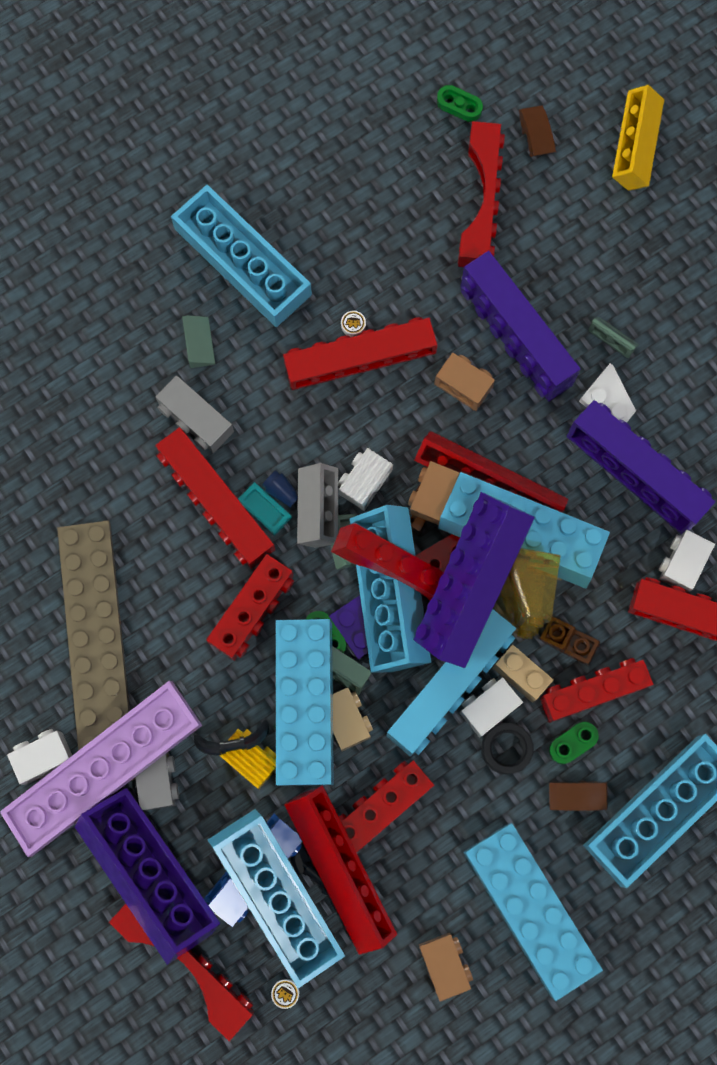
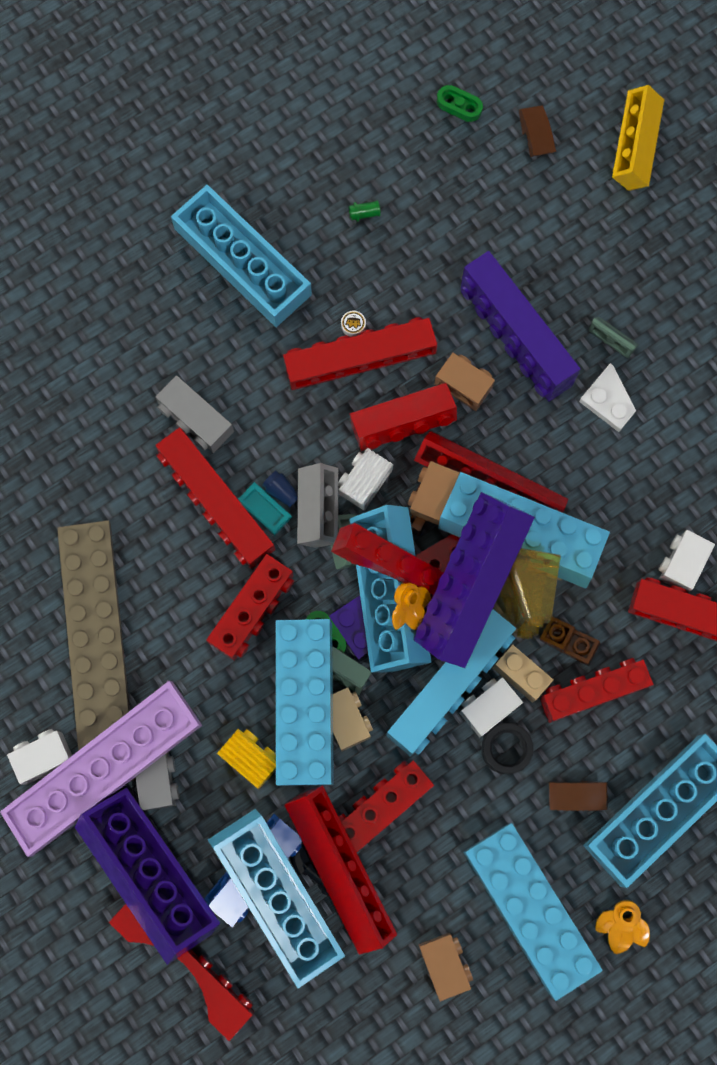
(198, 341): sand green slope -> none
(246, 743): black piece -> none
(285, 993): tile -> none
(364, 210): none -> green pin
(403, 417): none -> red brick
(410, 605): none -> light orange plate
(483, 151): red arch -> none
(574, 742): green plate -> none
(623, 931): none -> light orange plate
(640, 467): dark purple brick -> none

